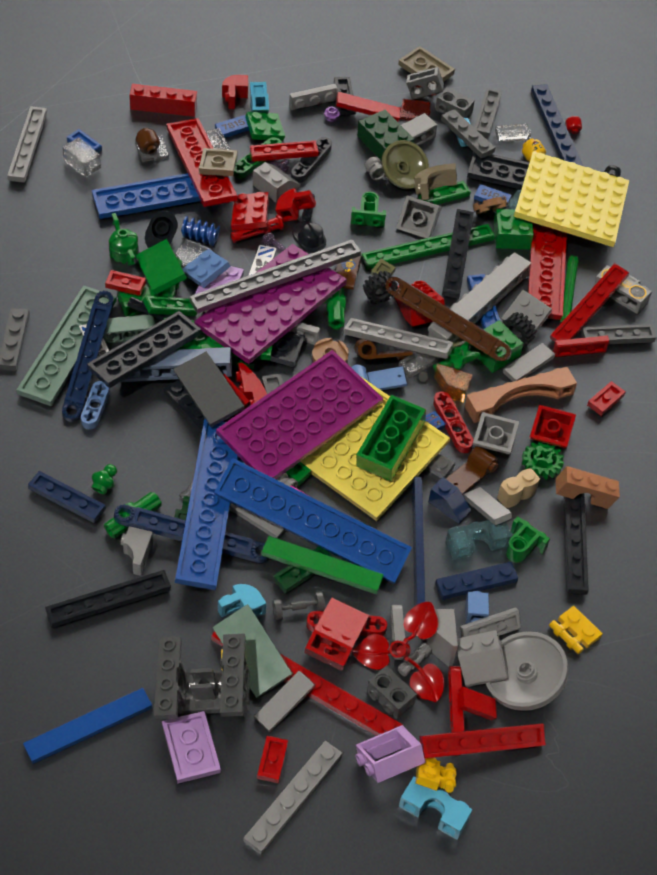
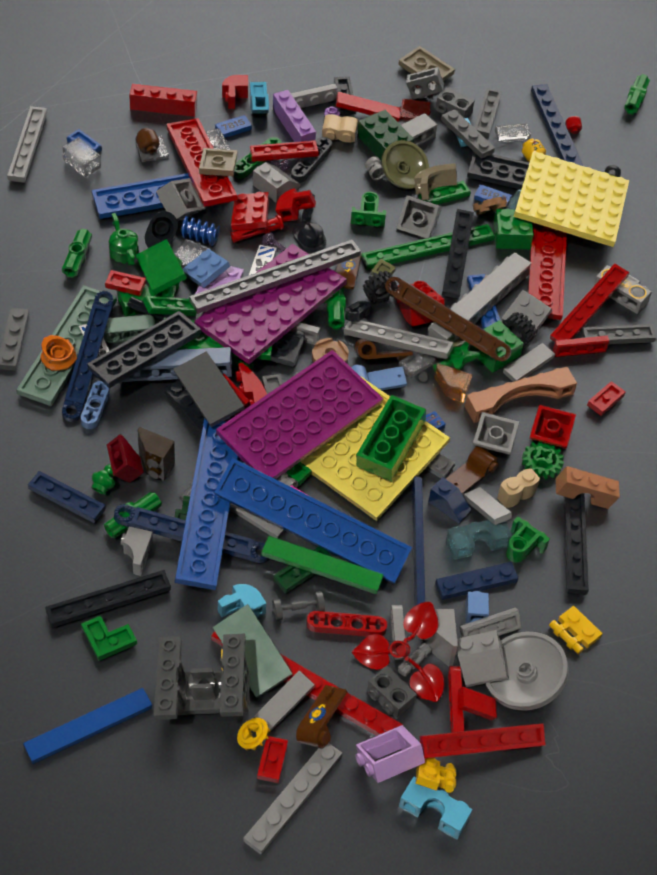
(57, 353): none -> orange hat
(76, 253): none -> green piece
(105, 642): none -> green plate
(124, 459): none -> dark red slope
(156, 453): none -> dark brown slope
(180, 198): none -> light grey slope
(191, 747): lavender plate -> none
(245, 736): none -> yellow gear
(264, 125): green plate -> none
(293, 117): none -> medium lavender brick
(313, 727): none -> reddish brown door
(336, 634): slope -> none
(340, 128): none -> tan brick
(358, 311): none -> black beam
(453, 422): red beam -> none
(569, 285): green axle -> none
(637, 94): none -> green piece

